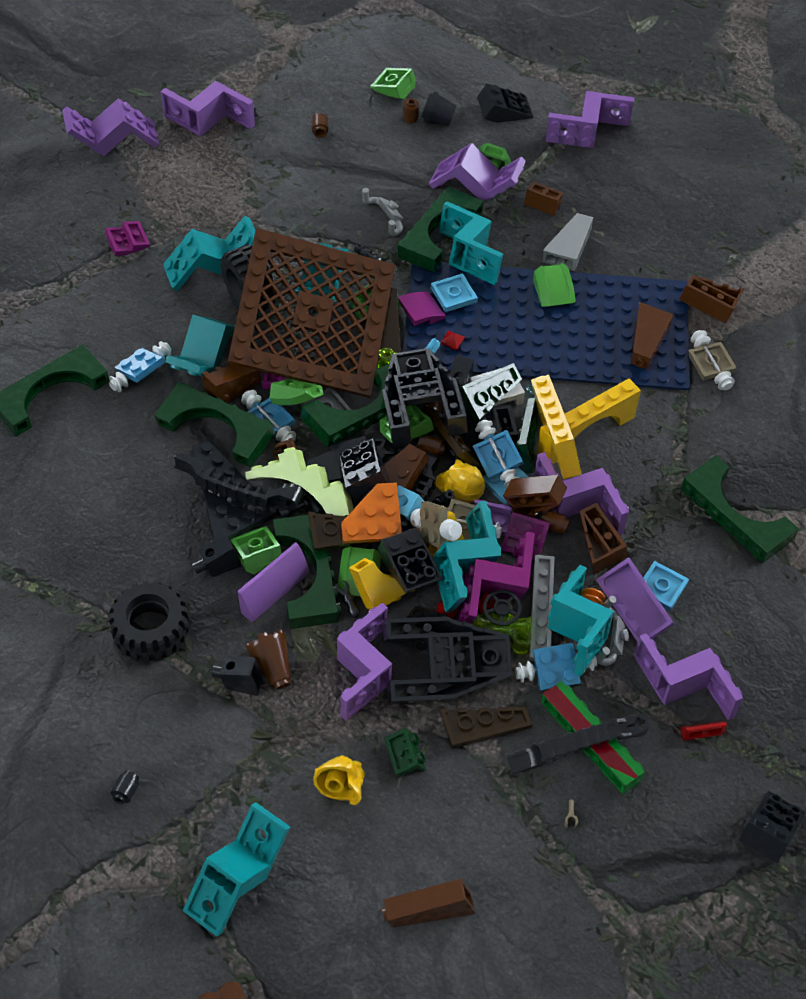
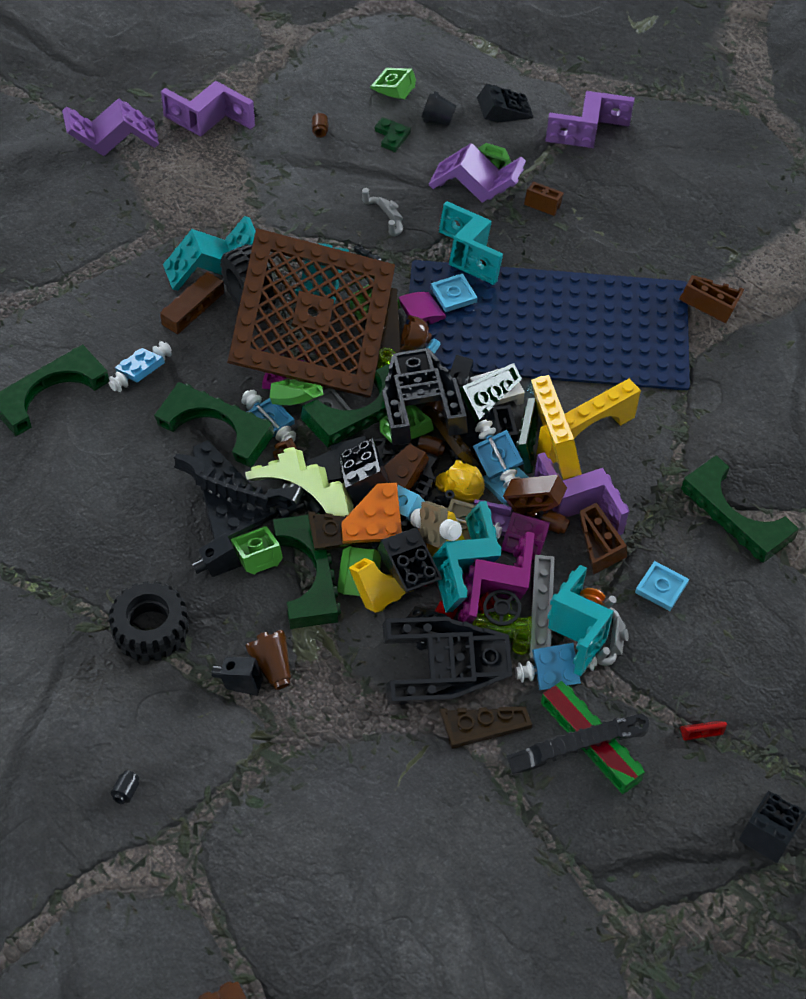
(127, 239): magenta slope -> none
(192, 302): none -> reddish brown brick
(202, 346): teal bracket -> none
(229, 381): reddish brown wedge -> none
(236, 869): teal bracket -> none
(273, 582): medium lavender slope -> none
(340, 779): yellow head -> none
(348, 599): black piece -> none
(363, 661): medium lavender bracket -> none
(394, 133): none -> dark green plate
(405, 752): dark green bracket -> none
(410, 110): reddish brown brick -> none
(415, 334): none -> reddish brown cylinder
(417, 246): dark green arch -> none
(429, 904): reddish brown slope -> none
(452, 340): red slope -> none
(554, 285): bright green slope -> none
(569, 242): light grey slope -> none
(571, 816): dark tan hand -> none
(635, 600): medium lavender slope -> none
(649, 334): reddish brown slope -> none
(688, 676): medium lavender bracket -> none
(712, 360): dark tan plate -> none

